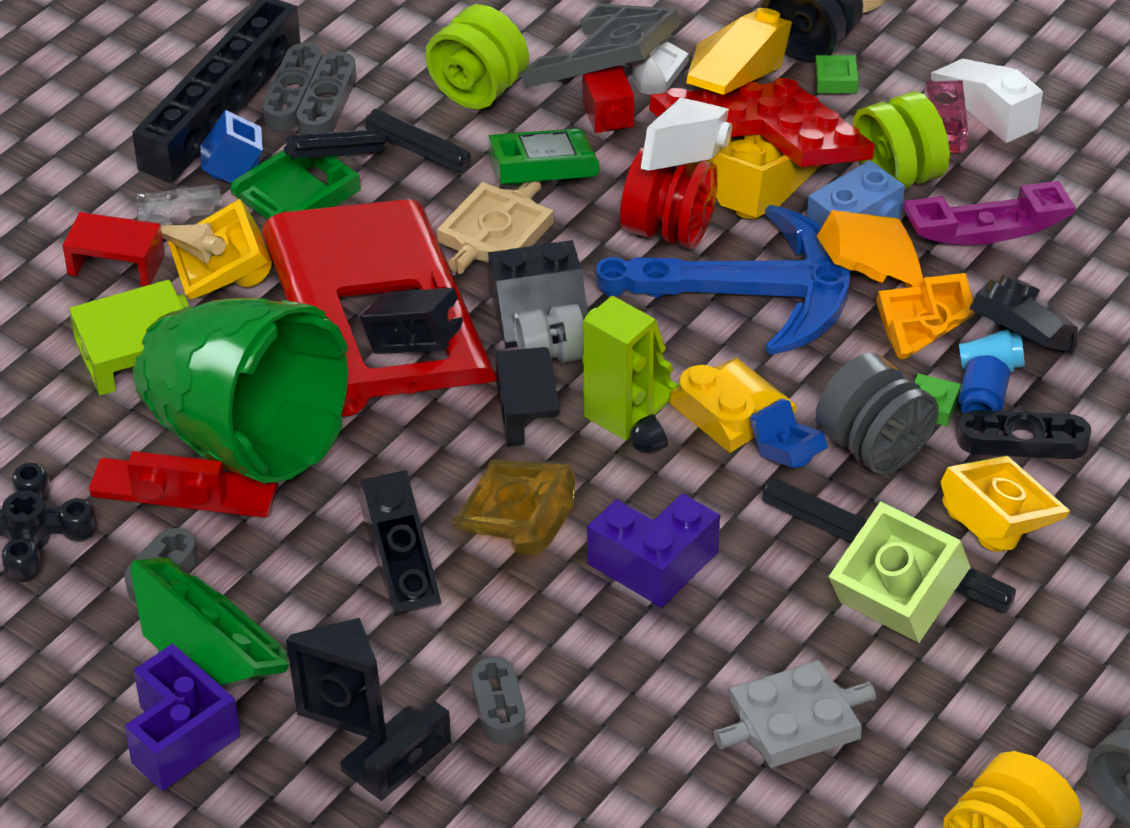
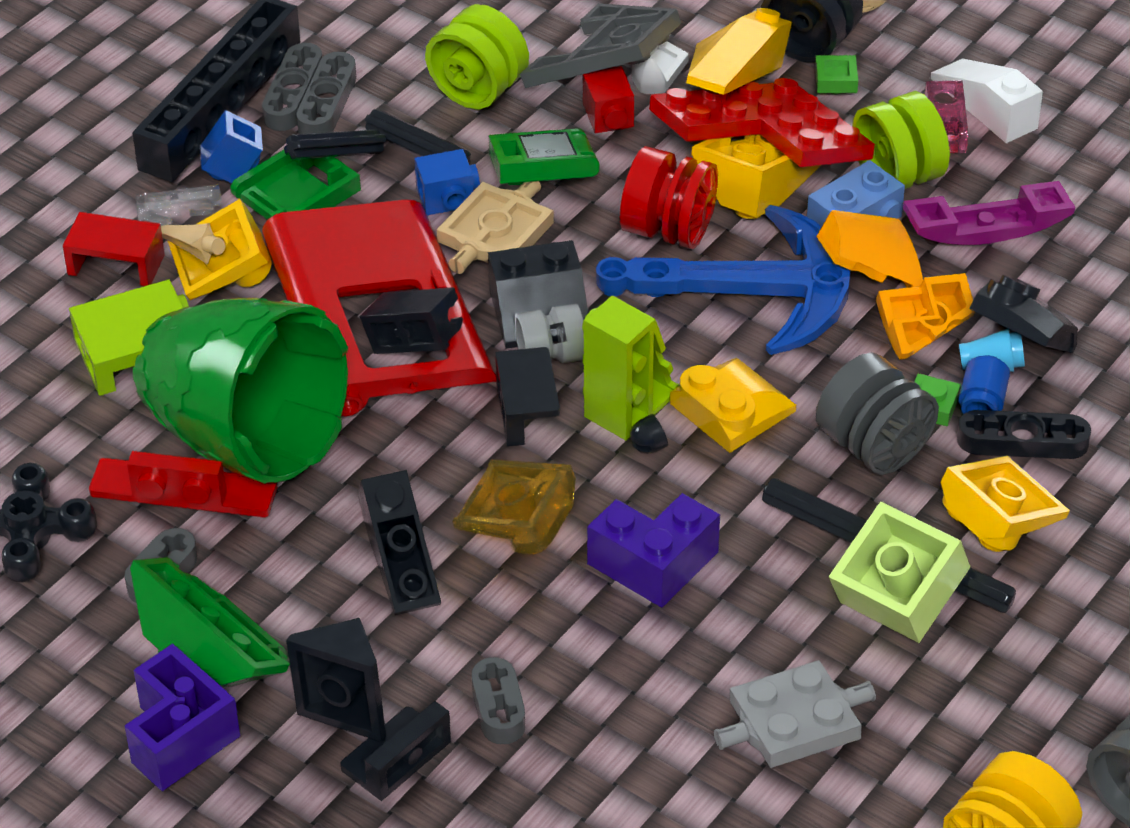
(444, 180): none -> blue brick
(686, 134): white slope -> none
(782, 438): blue bracket -> none

